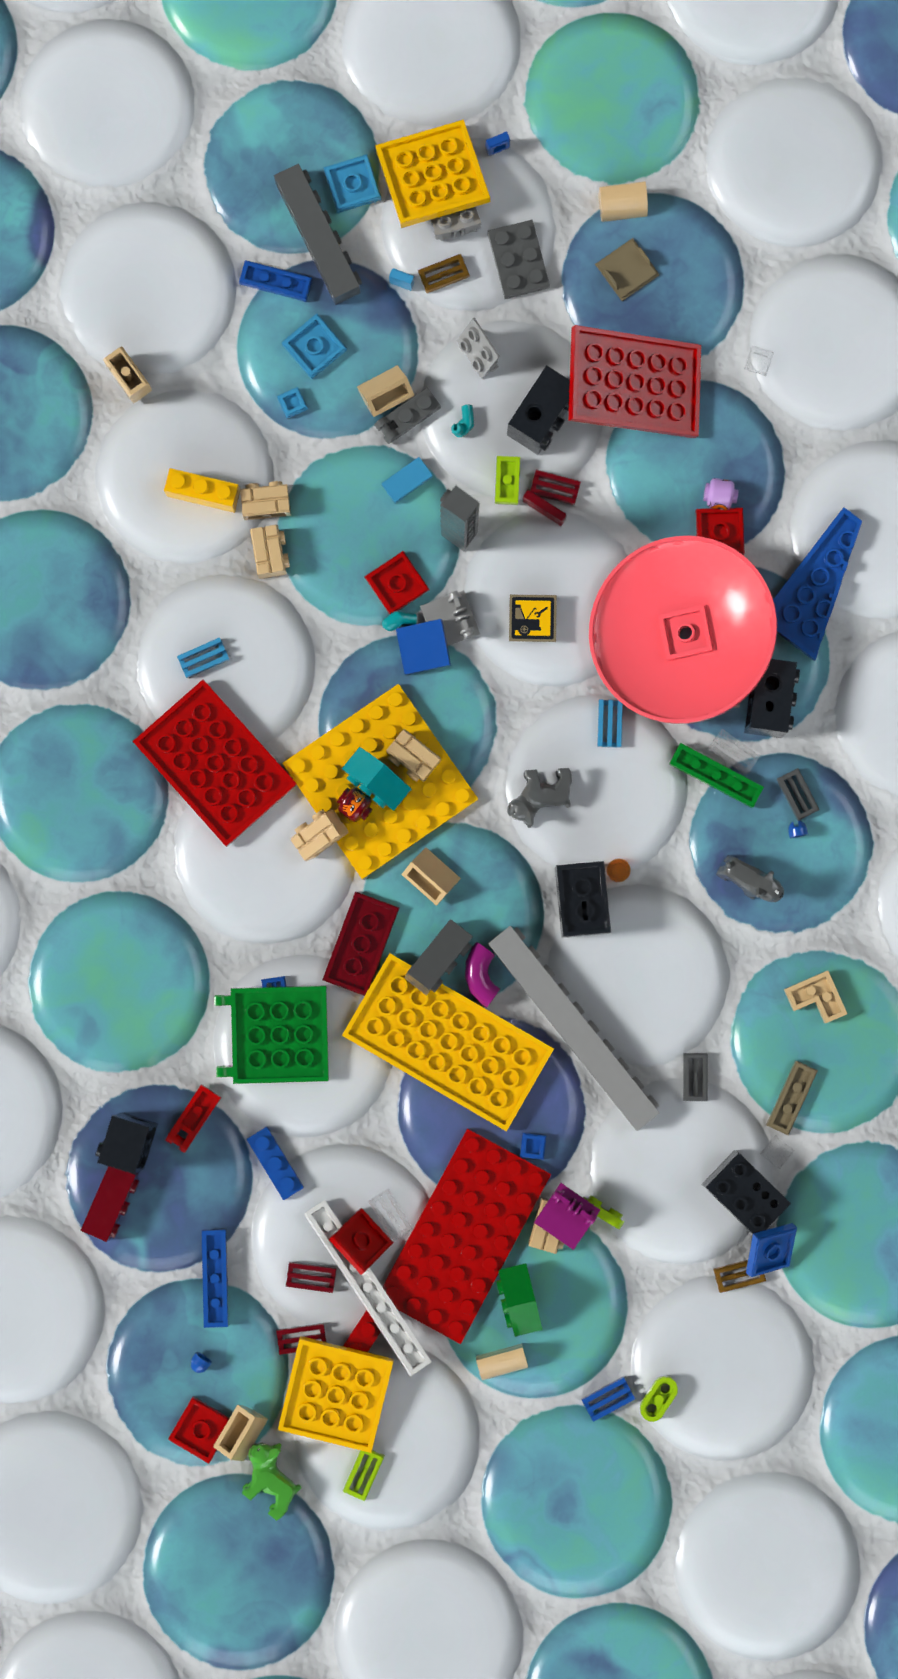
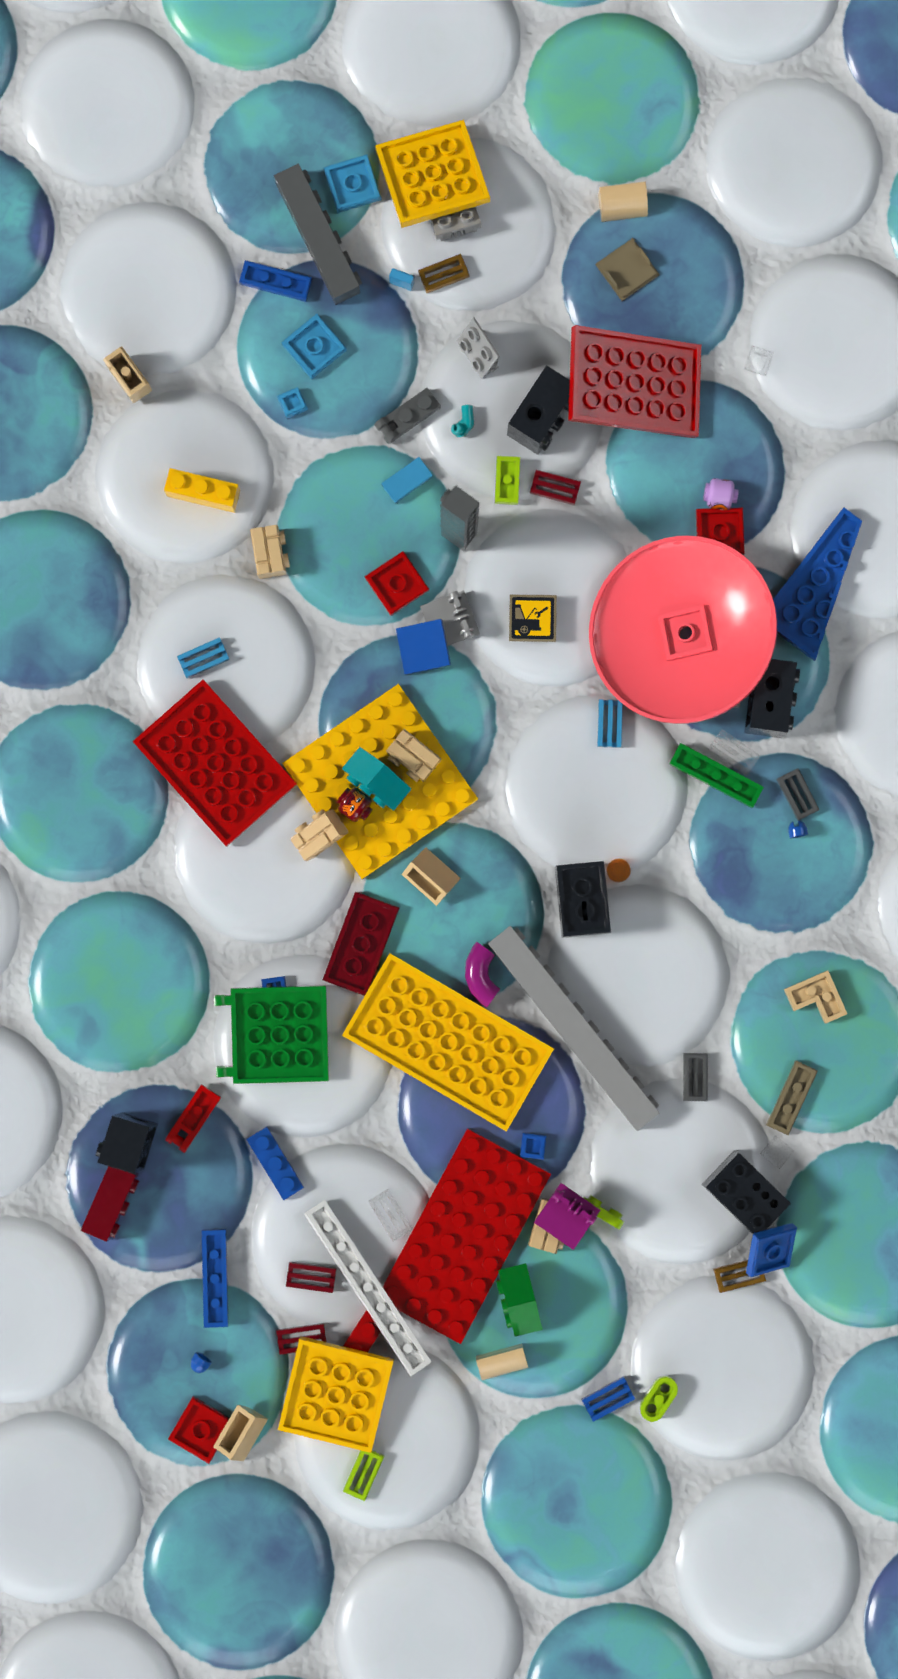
(265, 501): tan brick -> none
(269, 1479): bright green animal -> none
(361, 1241): red tile -> none
(385, 391): tan brick -> none
(397, 619): teal arm -> none
(439, 958): dark grey brick -> none
(497, 144): blue tile -> none
(518, 259): dark grey plate -> none
(540, 795): dark grey animal -> none
(544, 507): dark red tile -> none
(751, 880): dark grey animal -> none

